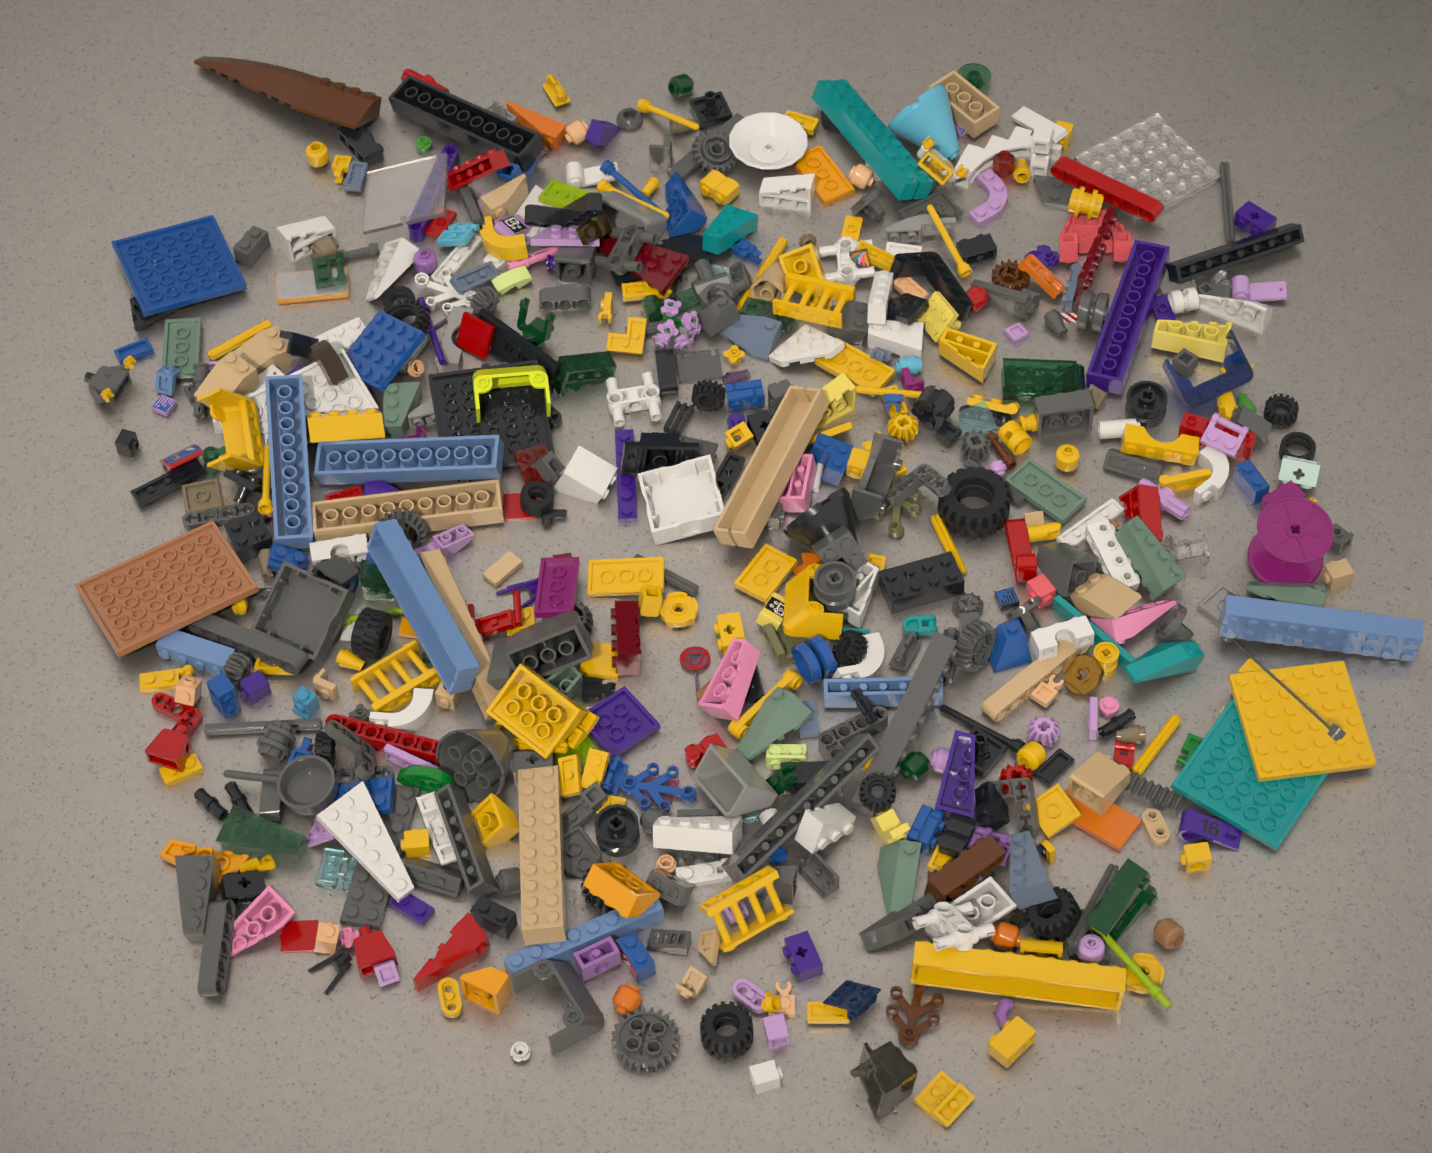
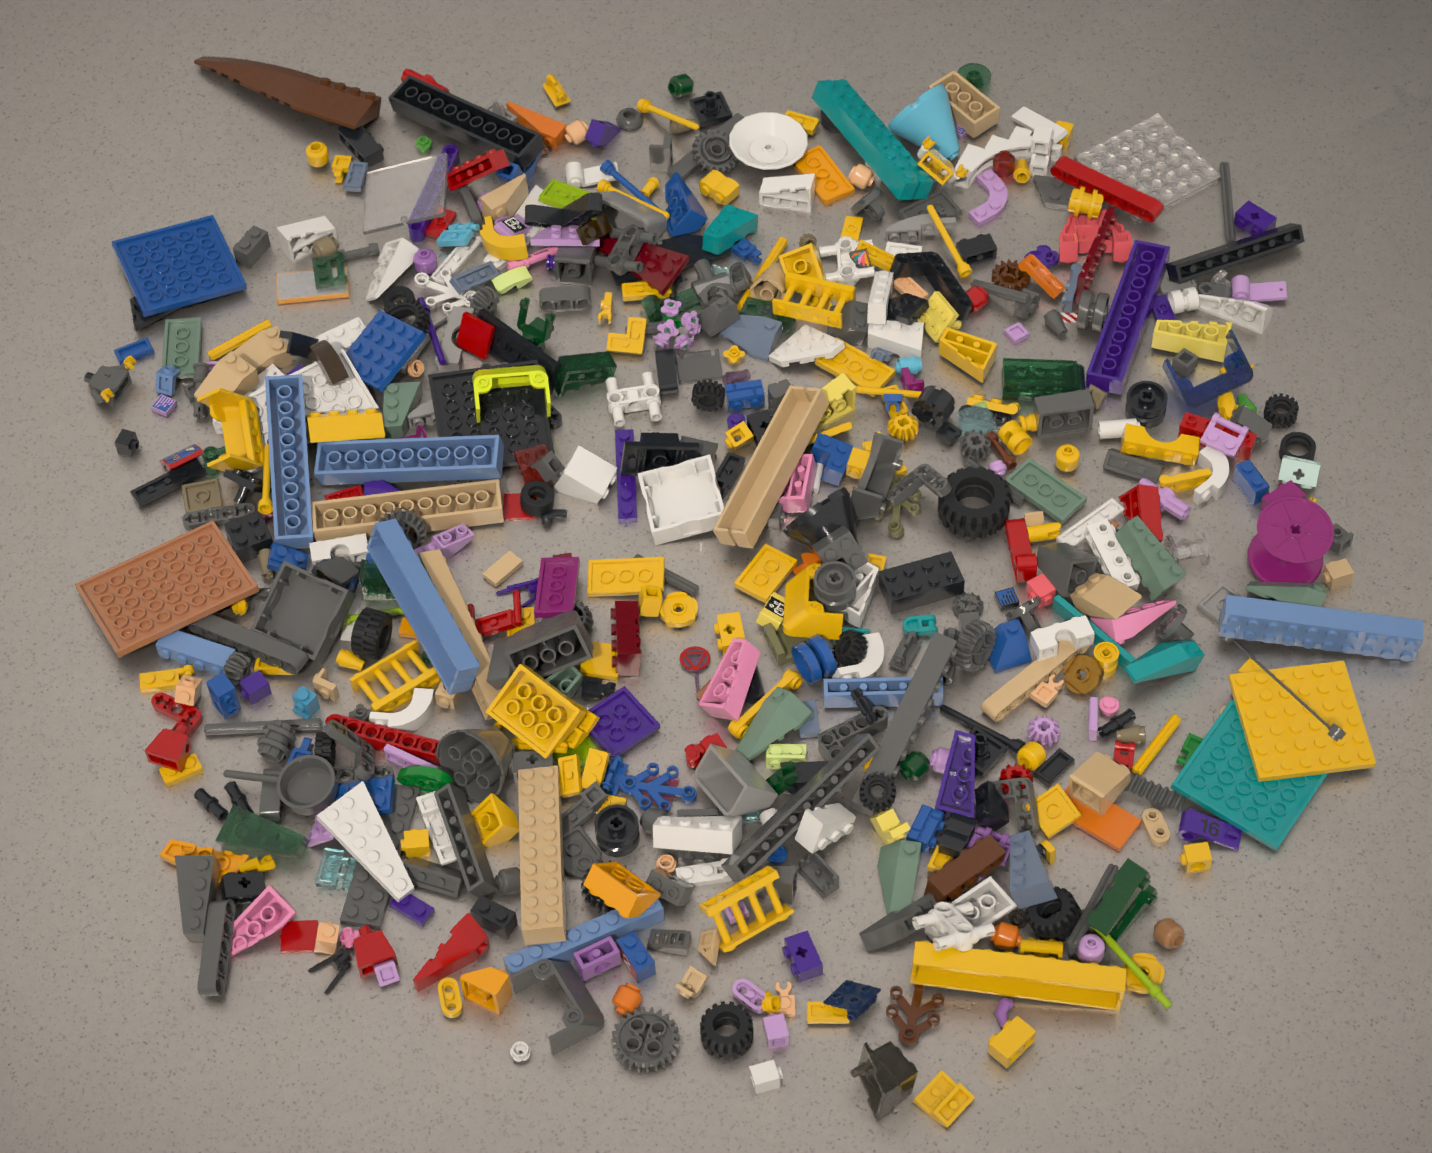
(690, 409): black tile -> none
(947, 541): yellow axle -> none

